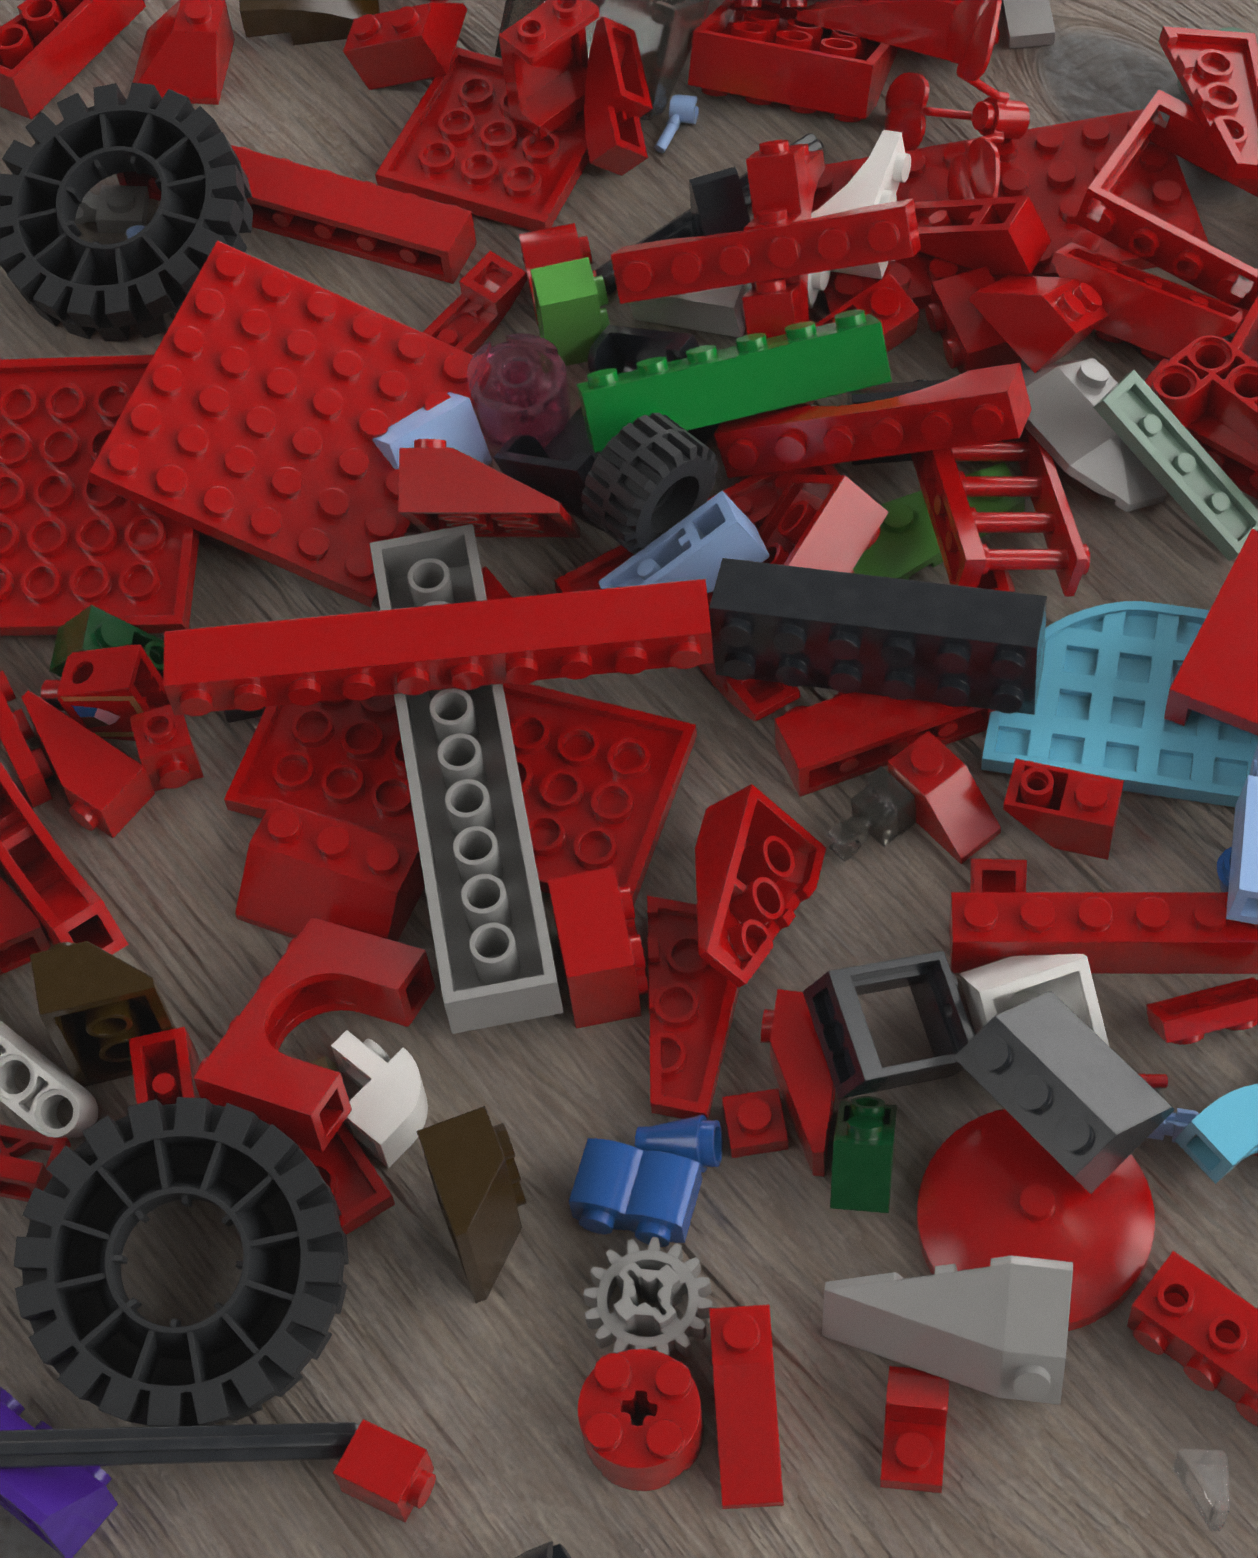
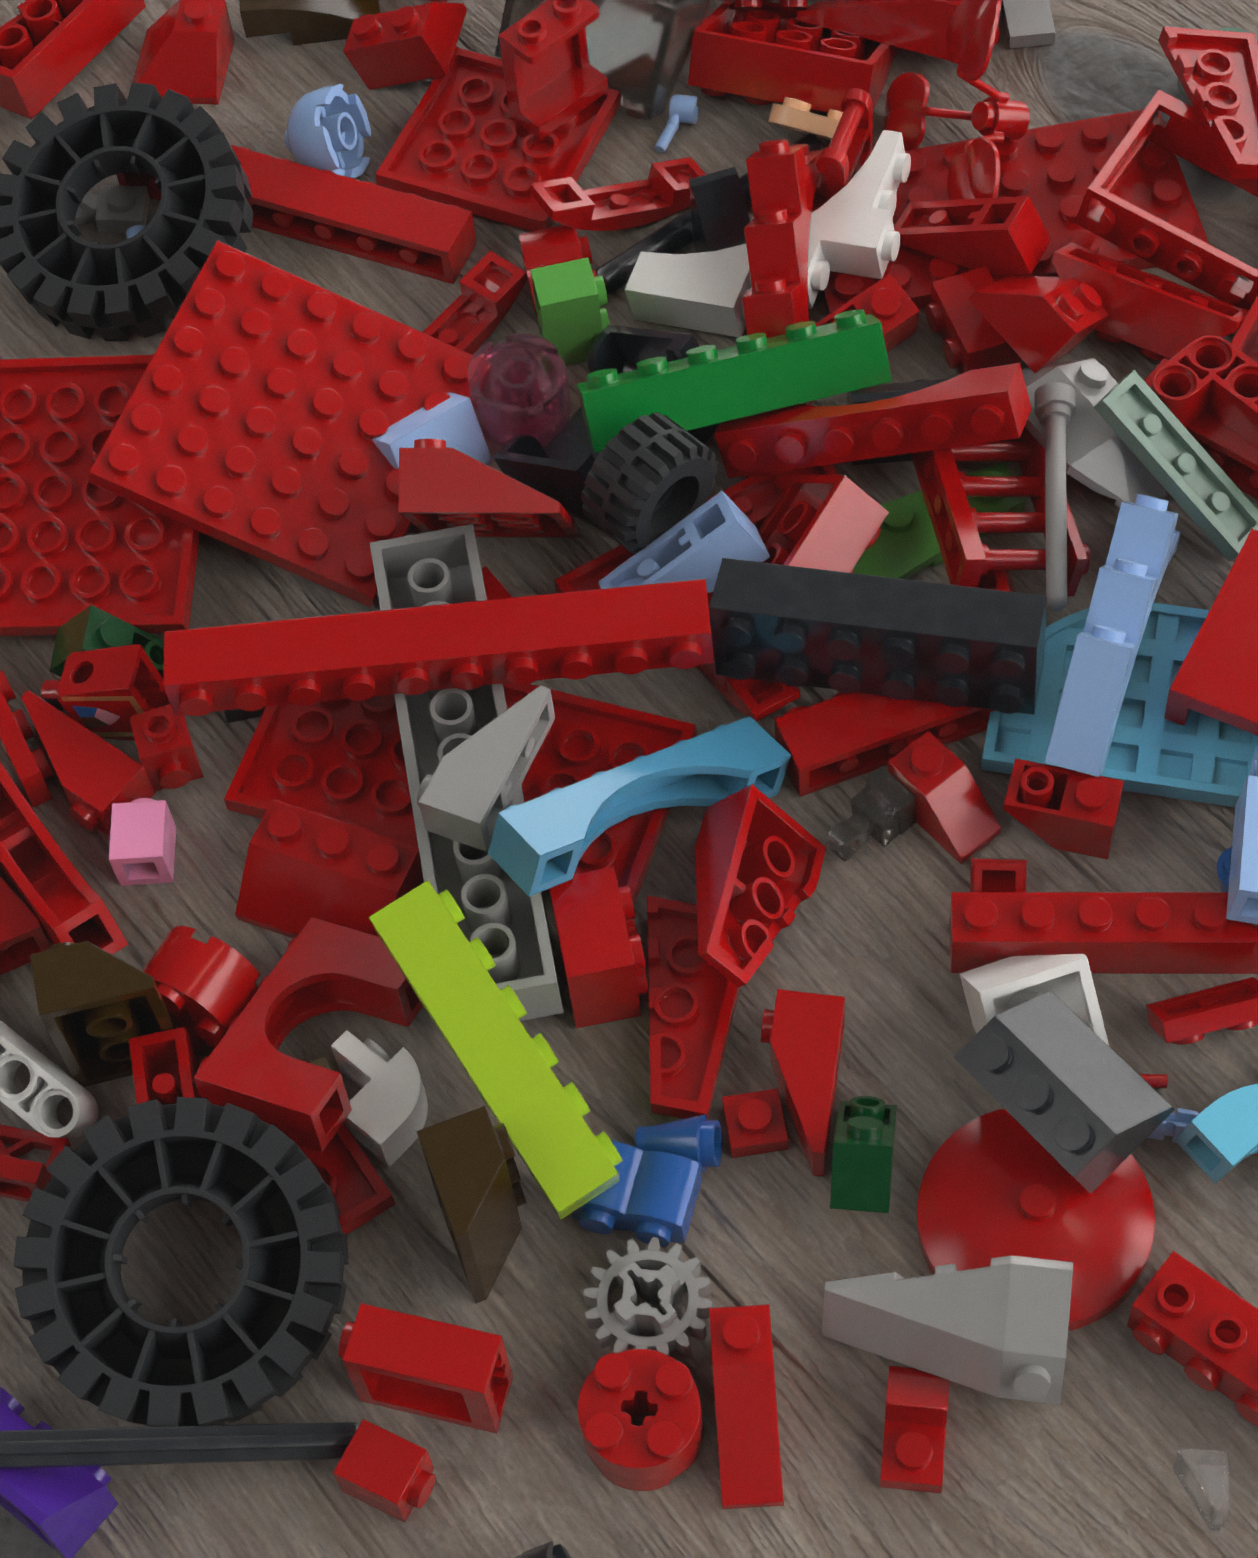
(142, 842): none -> bright pink brick
(202, 984): none -> red brick
(329, 131): none -> light blue cylinder
(427, 1367): none -> red window
(485, 772): none -> light grey slope
(496, 1049): none -> lime brick
(549, 835): none -> dark azure arch
(615, 99): red slope -> none
(619, 204): none -> red slope
(767, 253): red arch -> none
(796, 116): none -> light nougat plate
(846, 1036): black window -> none
(849, 145): none -> red plate
(1055, 407): none -> light grey piece
(1112, 635): none -> light blue arch

